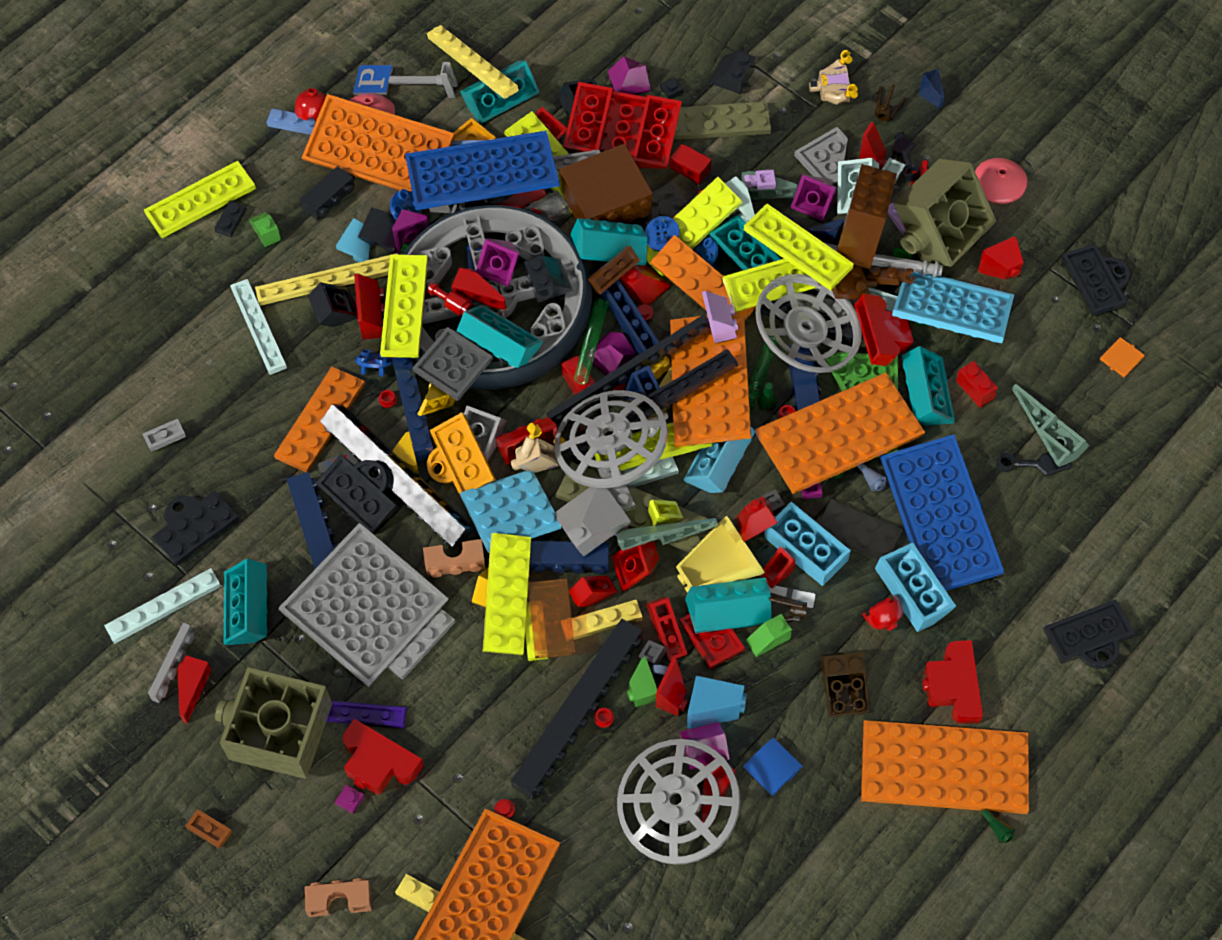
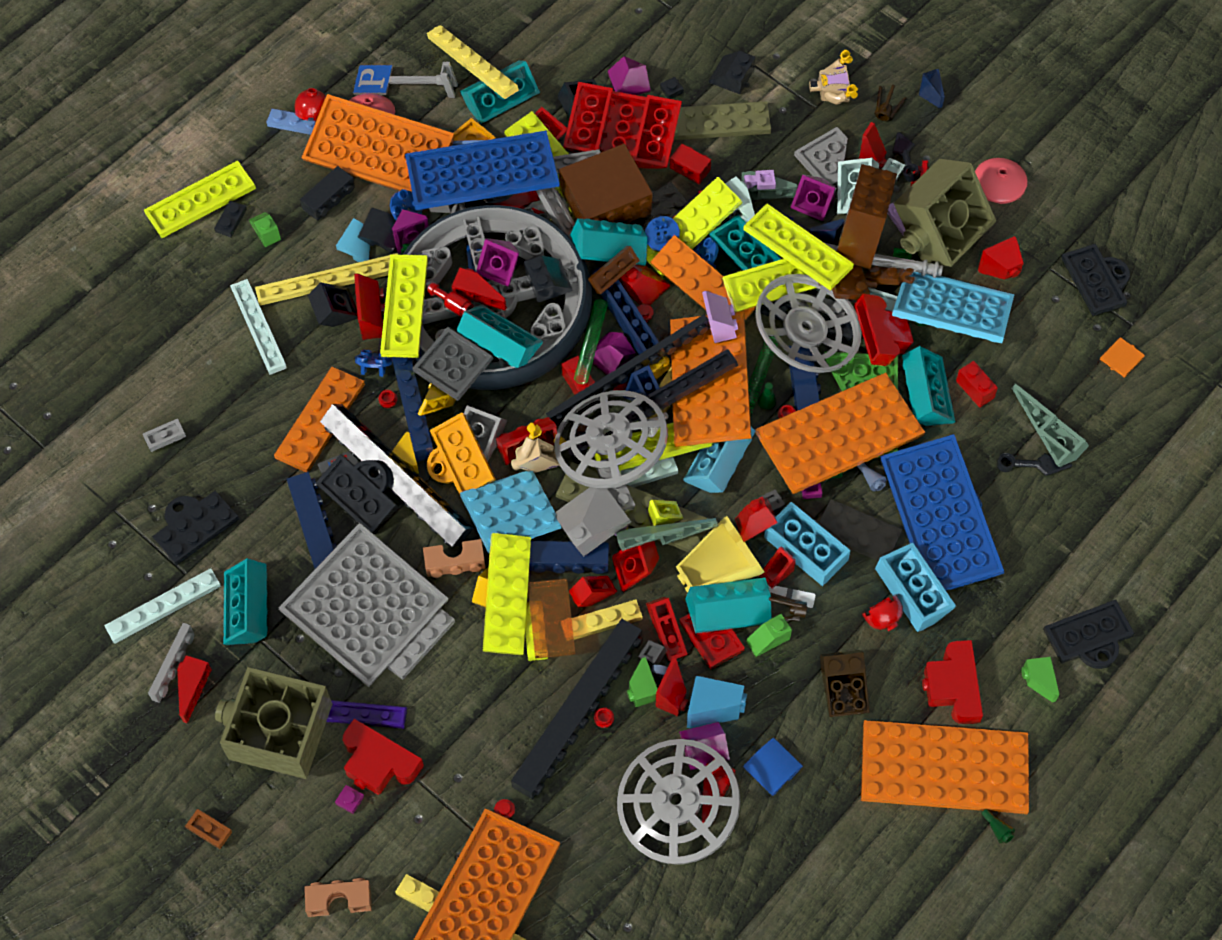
(556, 209): none -> light grey plate
(1041, 677): none -> bright green slope

